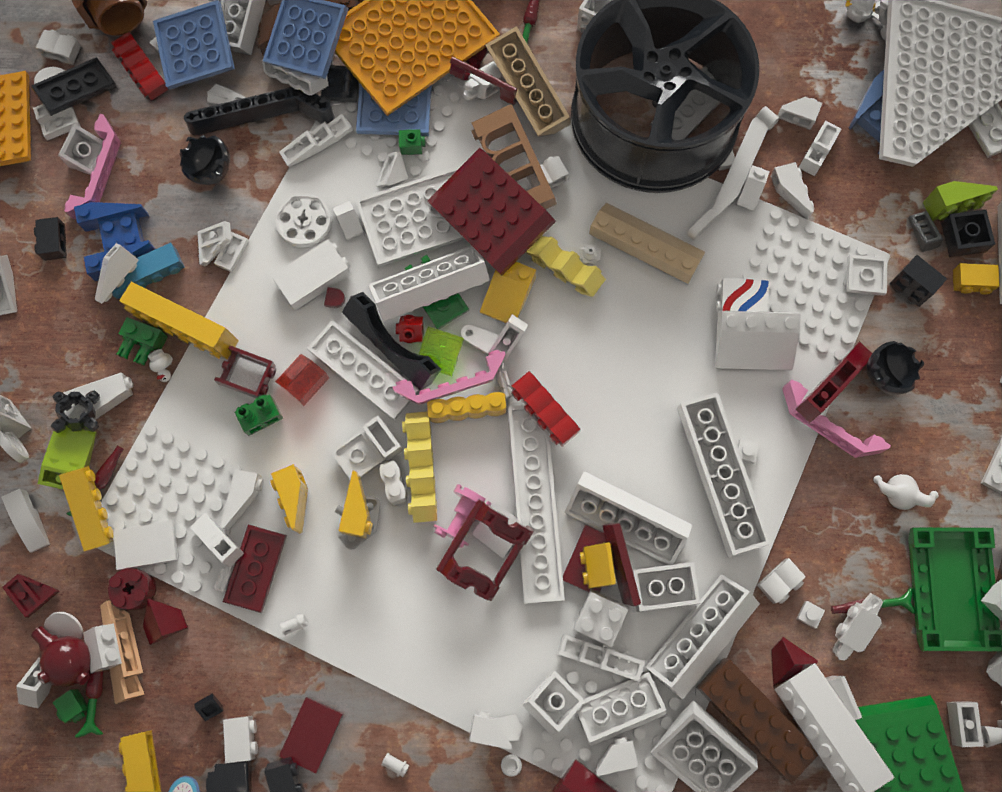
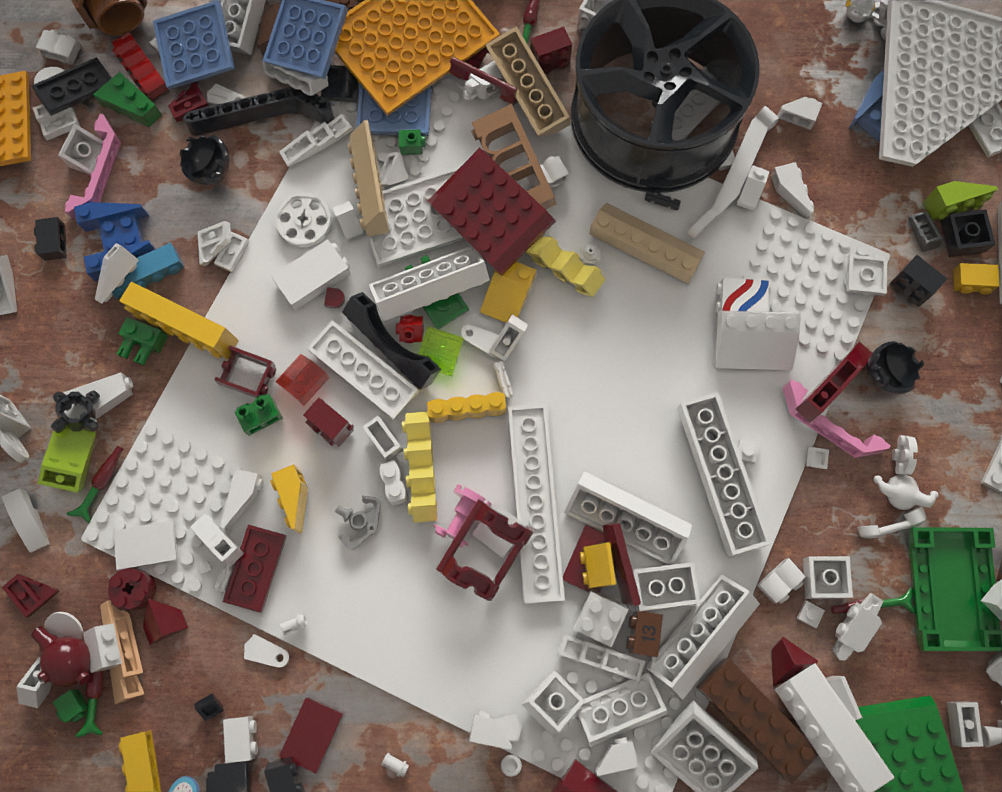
(86, 508): yellow brick -> none
(128, 100): none -> green wedge
(158, 363): white animal -> none
(187, 101): none -> dark red wing
(264, 652): none -> white piece
(327, 421): none -> dark red brick
(355, 515): yellow slope -> none
(357, 454): white plate -> none
(368, 181): none -> tan slope
(493, 363): bright pink slope -> none
(545, 409): red brick -> none
(552, 49): none -> dark red brick
(644, 633): none -> reddish brown brick
(662, 200): none -> black axle
(817, 458): none -> white plate
(820, 148): white slope -> none
(827, 577): none -> white brick
(904, 455): none -> white plate
(913, 518): none -> white piece

